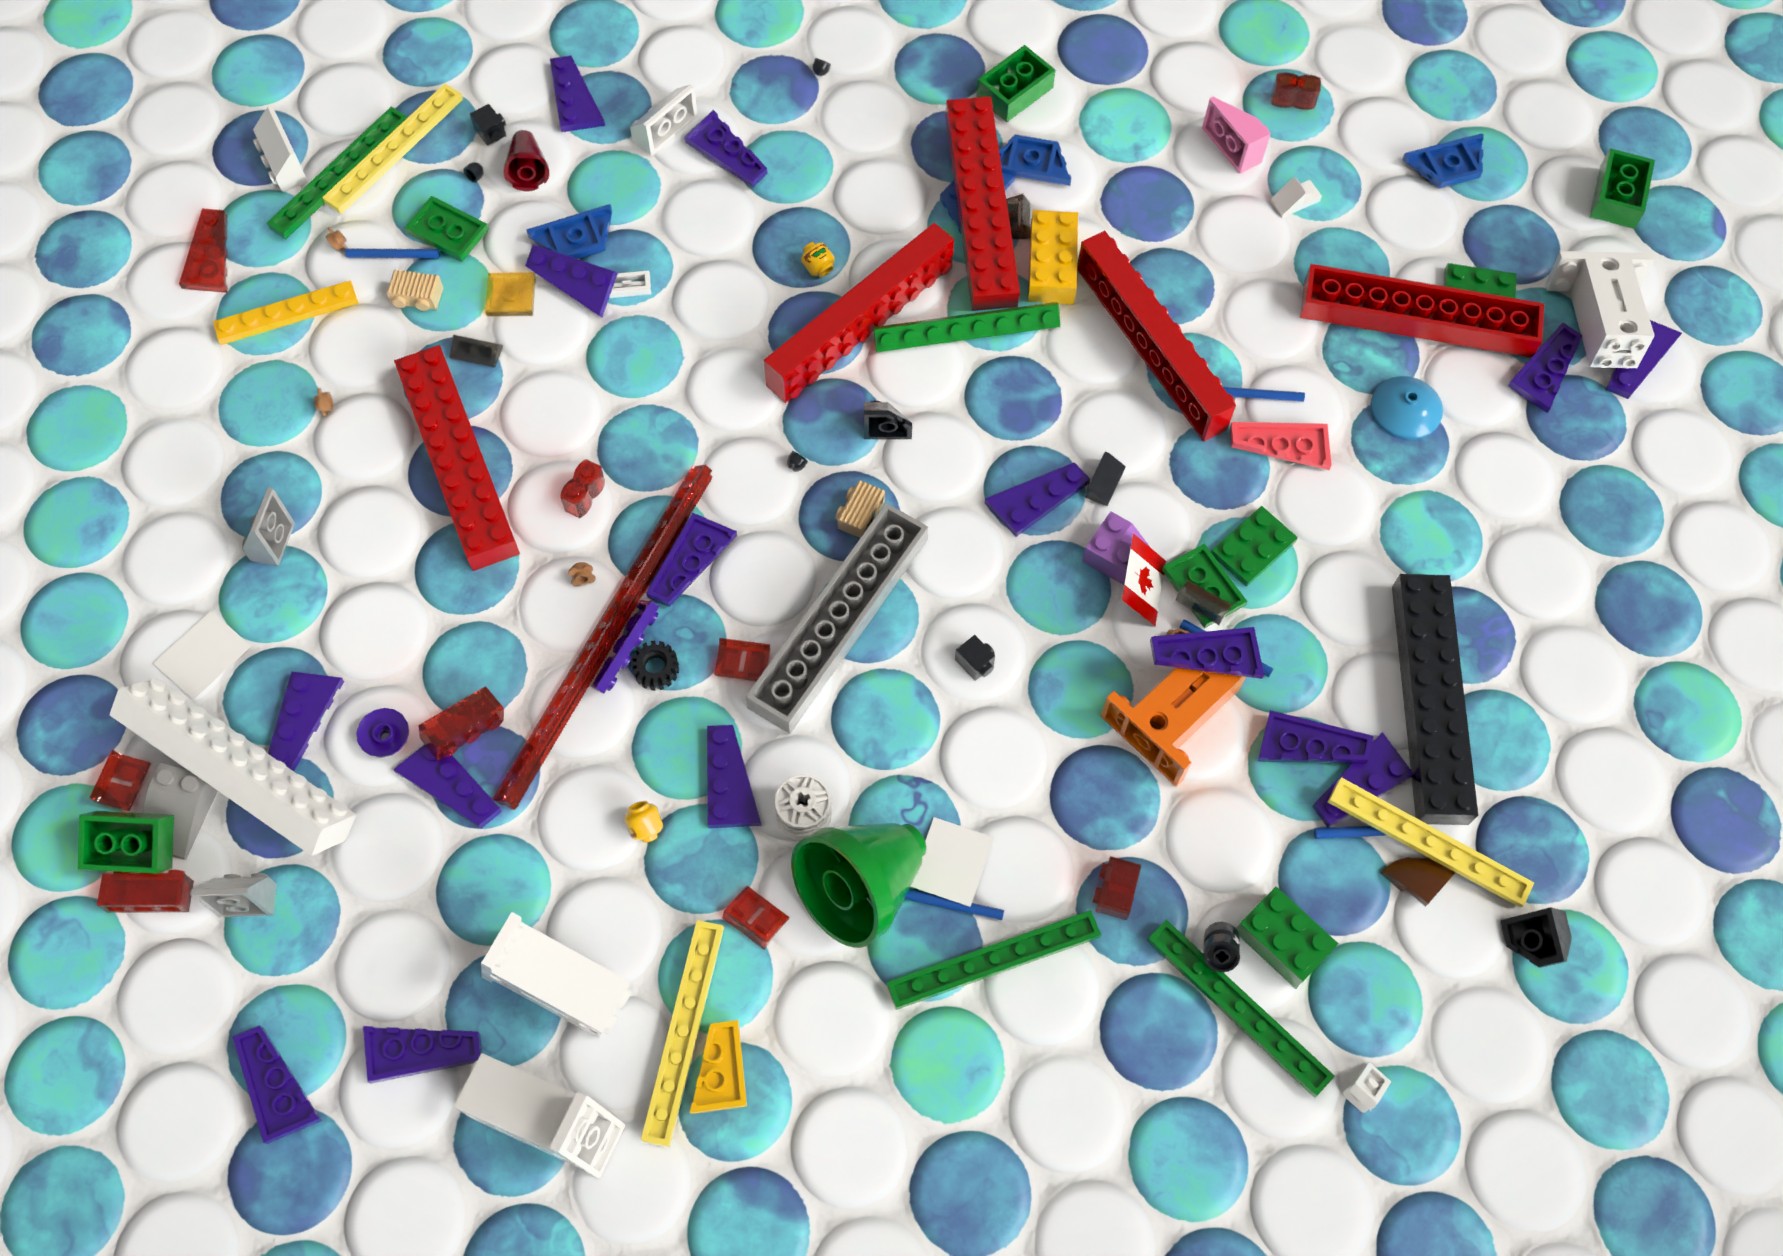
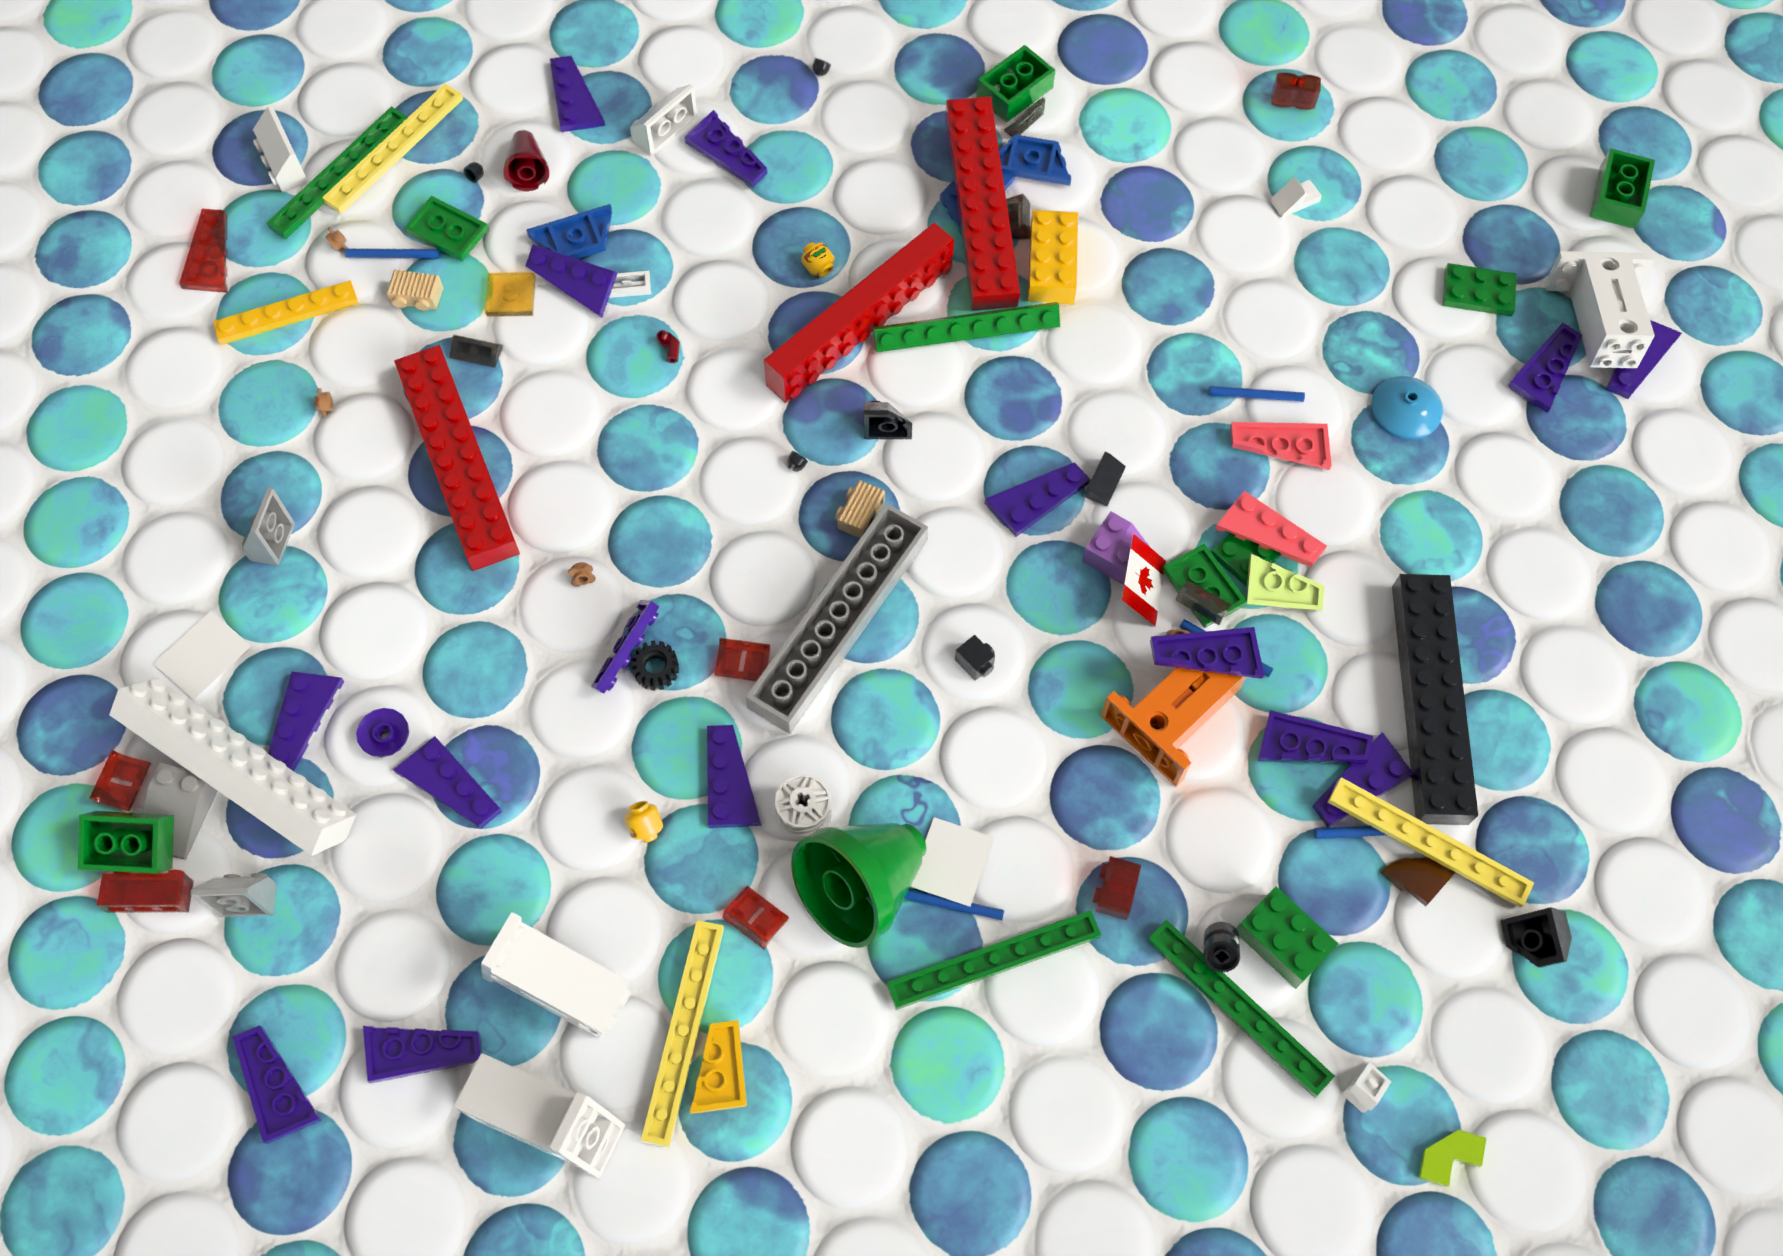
(461, 723): clear red brick -> none
(488, 124): black brick -> none
(586, 485): clear red brick -> none
(602, 638): clear red piece -> none
(670, 343): none -> dark red arm
(691, 554): dark purple wing -> none
(1026, 118): none -> clear smoke slope
(1155, 336): red brick -> none
(1236, 134): bright pink slope -> none
(1260, 524): none -> coral wing
(1279, 587): none -> yellowish green wing
(1422, 310): red brick -> none
(1438, 1158): none -> lime tile
(1449, 161): blue wing -> none

